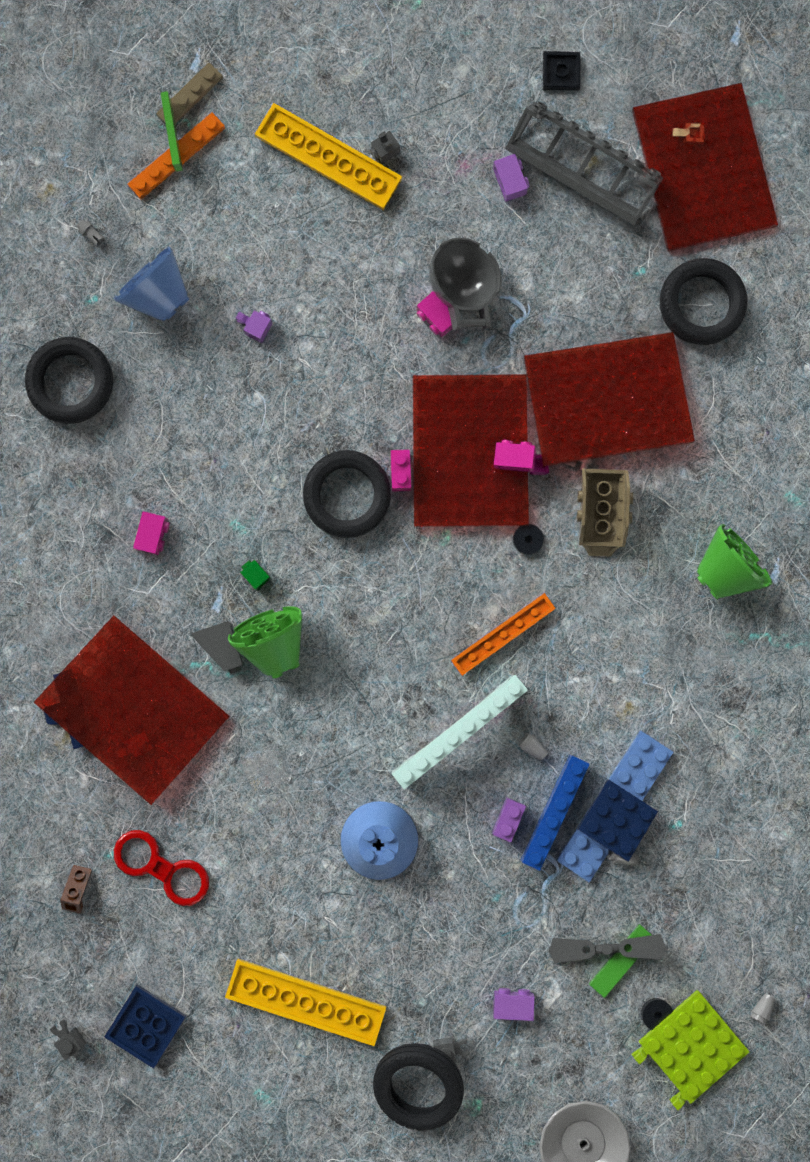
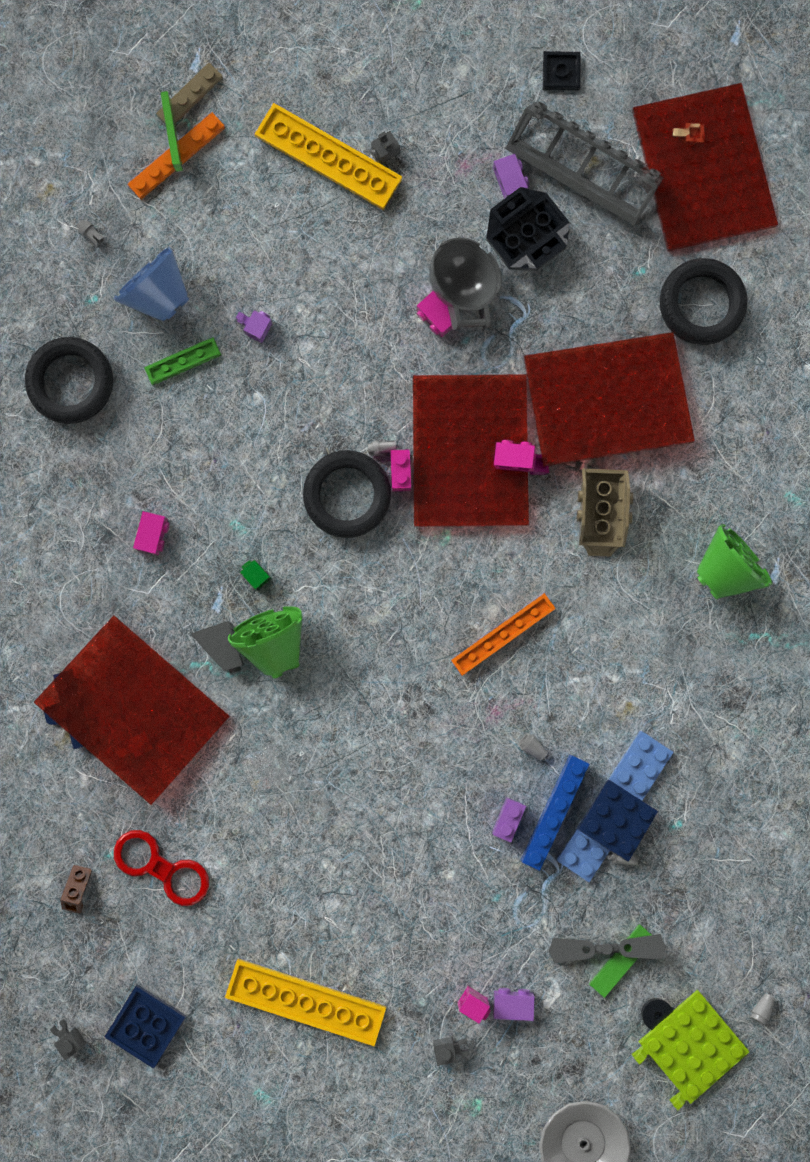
(182, 361): none -> bright green tile
(378, 448): none -> light grey animal
(383, 822): medium blue cone -> none
(408, 1115): black tyre -> none
(459, 732): light aqua arch -> none
(474, 1005): none -> dark pink brick
(524, 547): black piece -> none
(529, 211): none -> black piece

